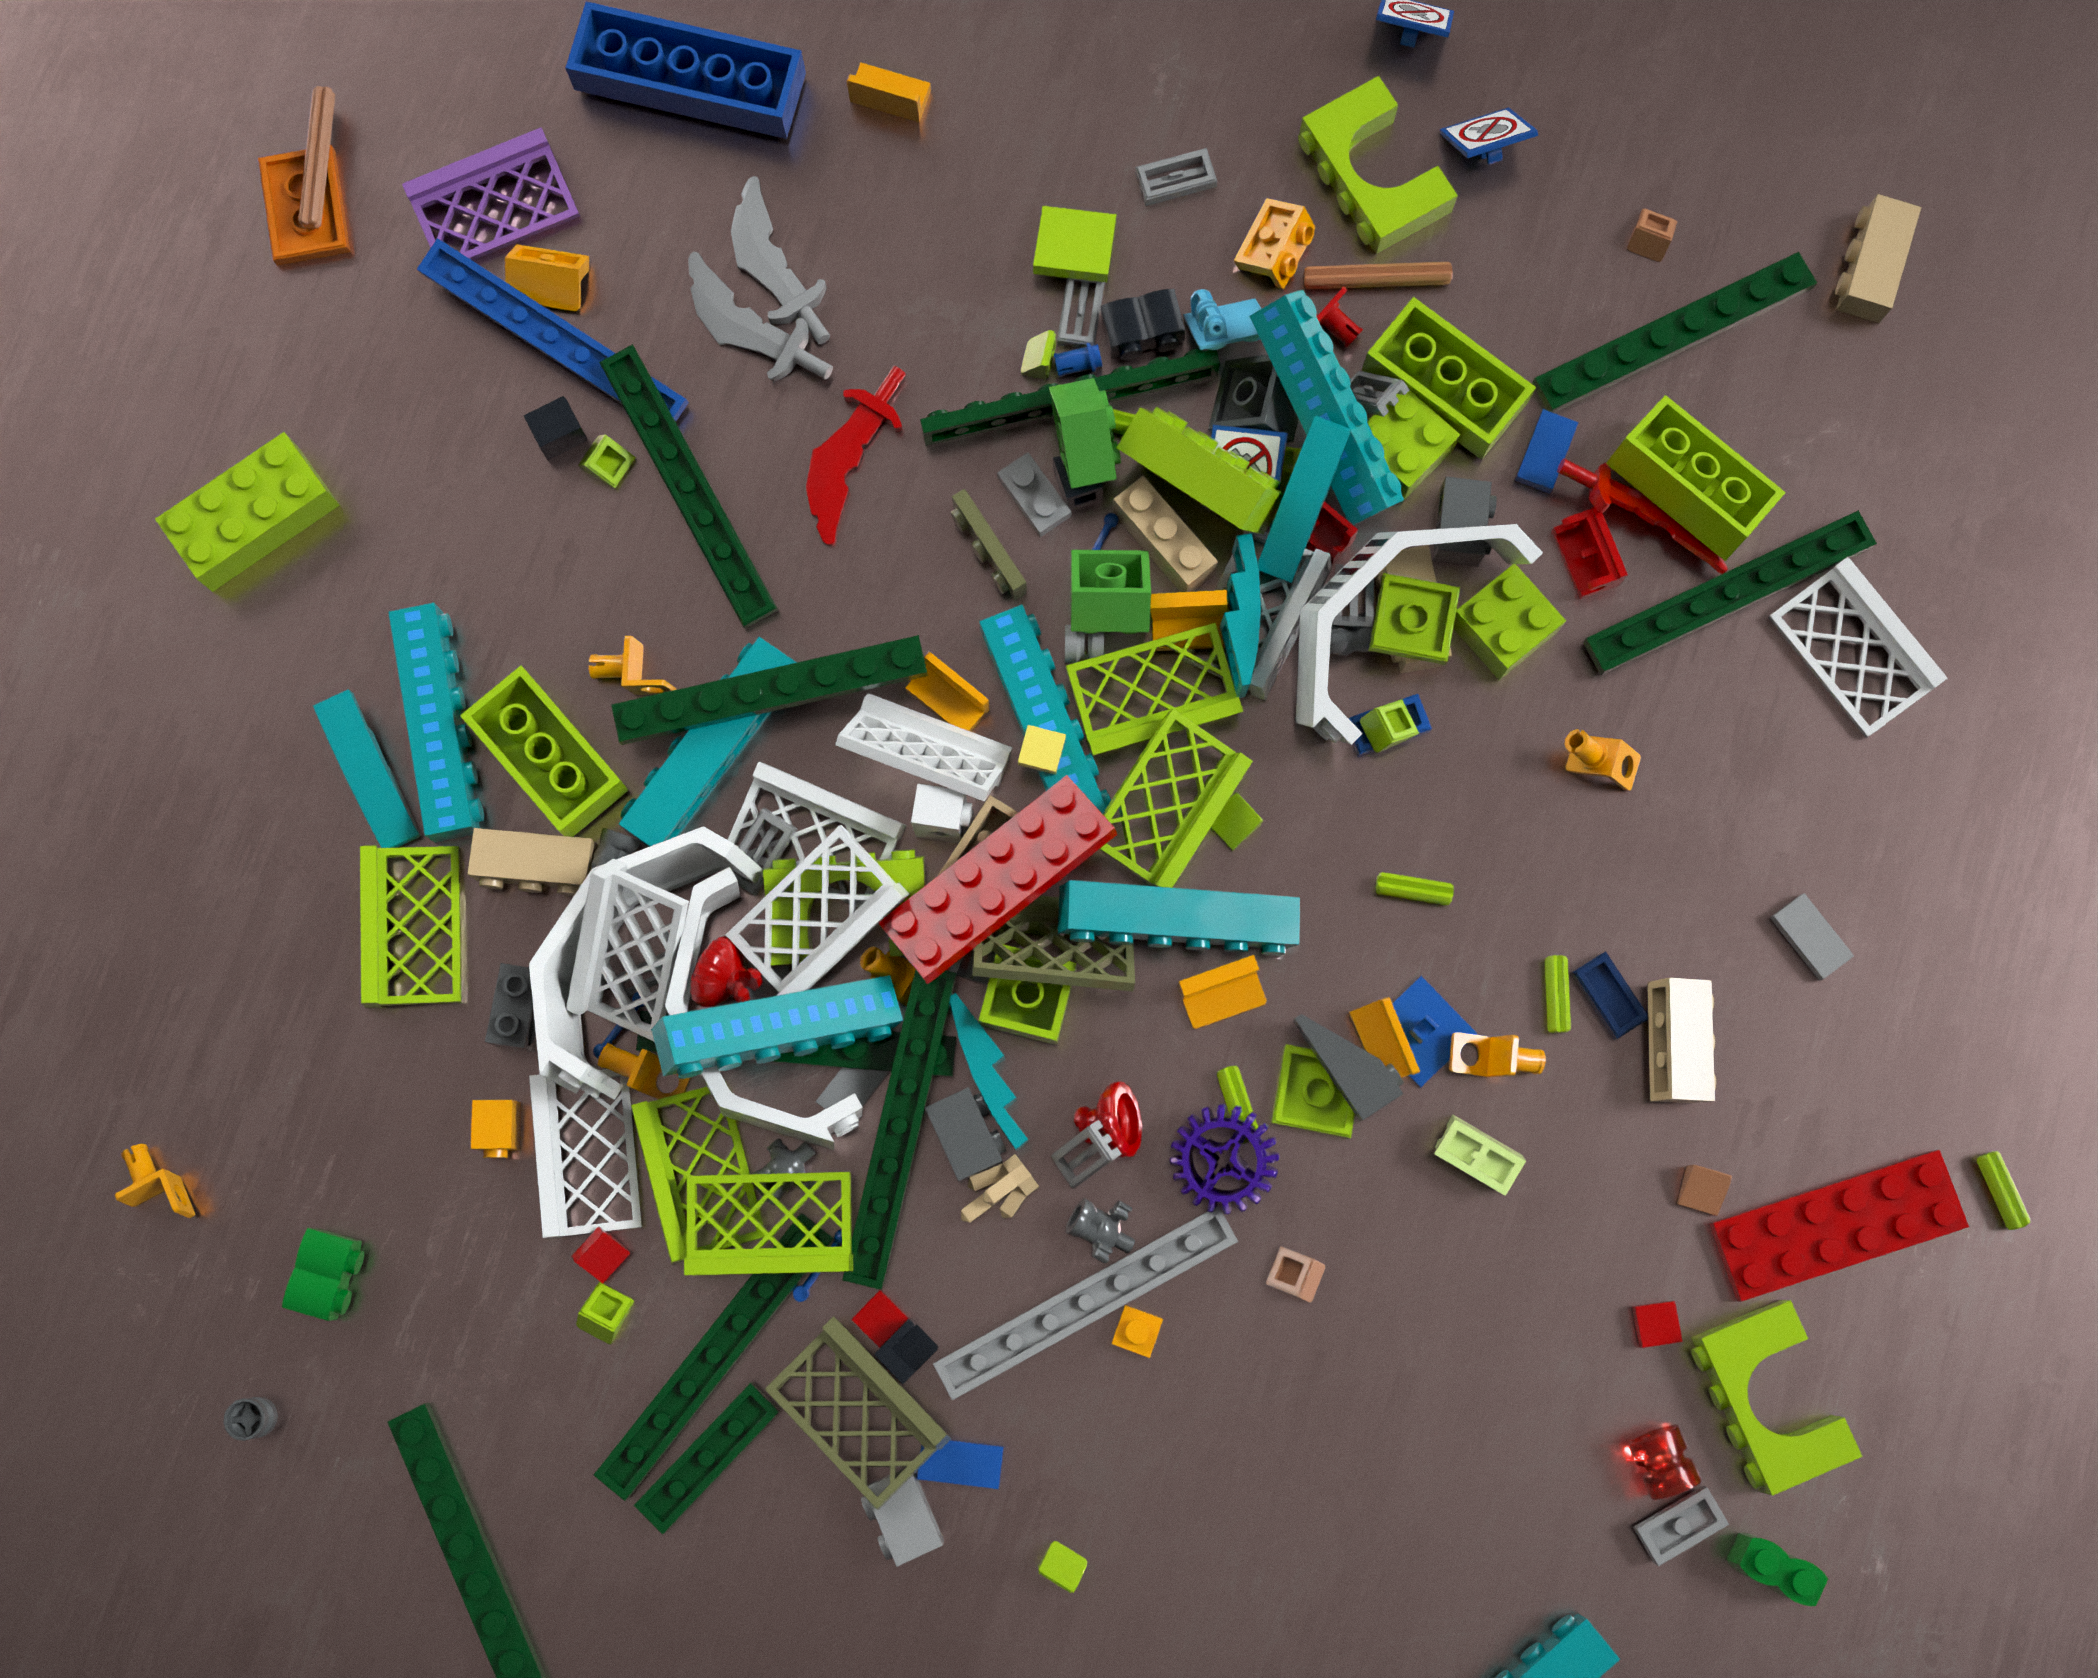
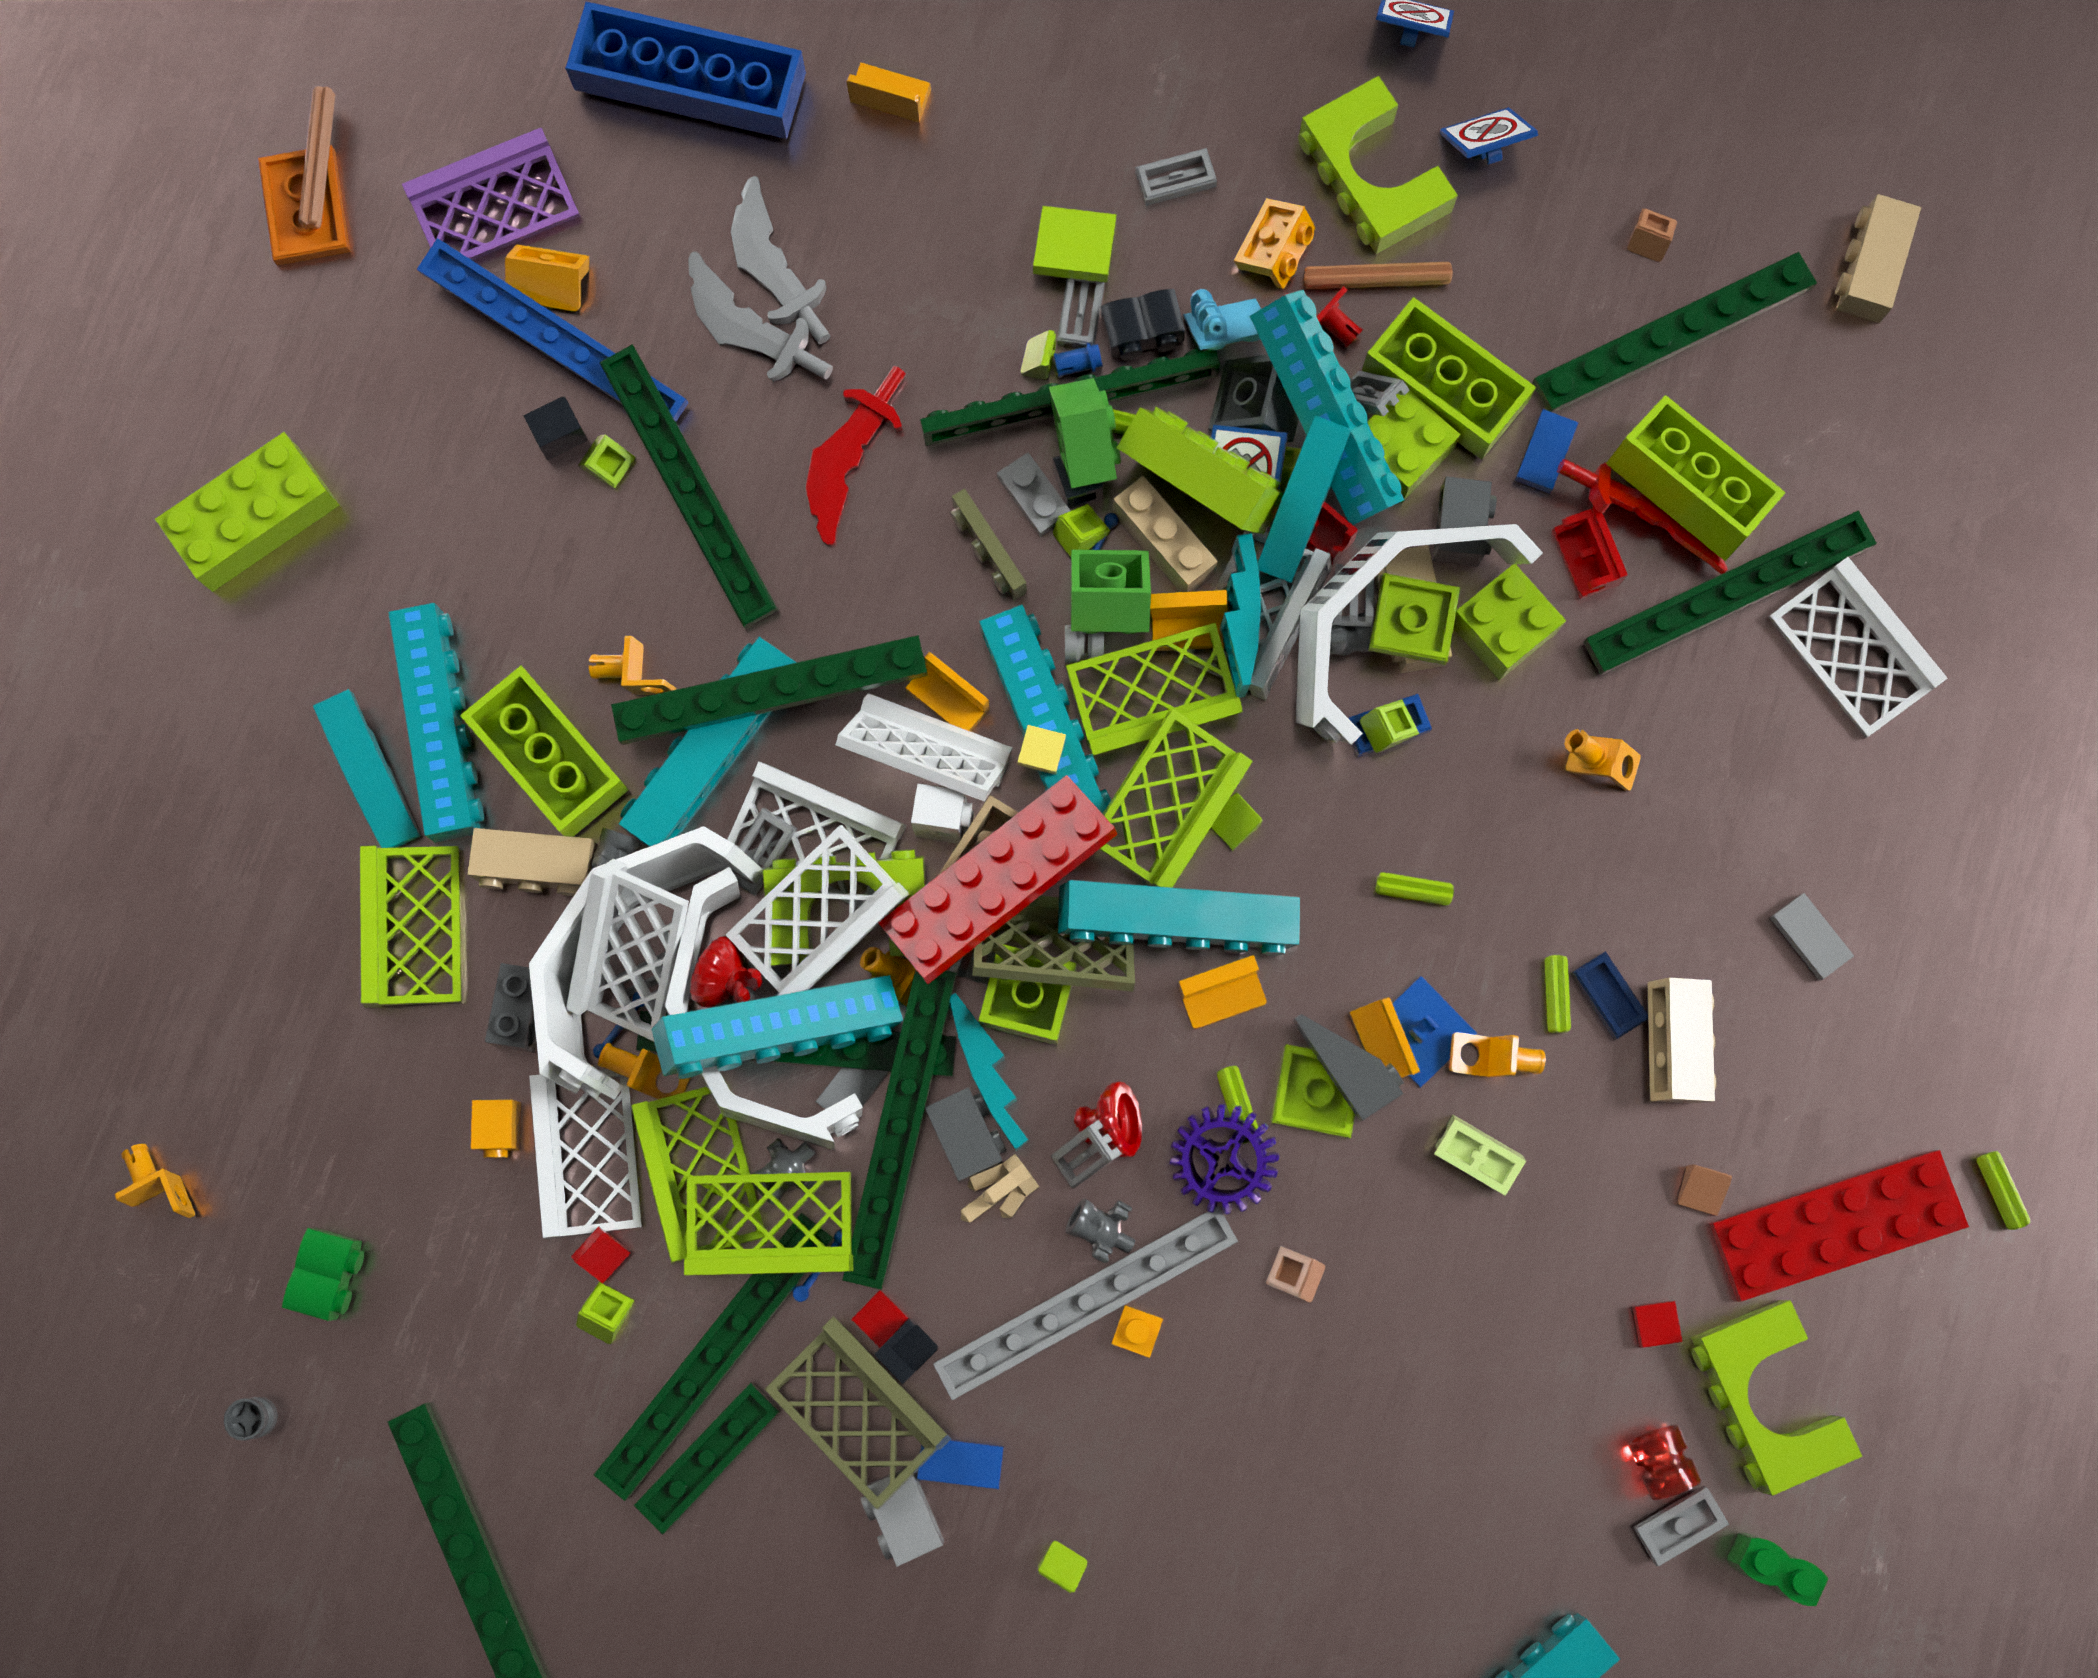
(1079, 529): none -> lime slope

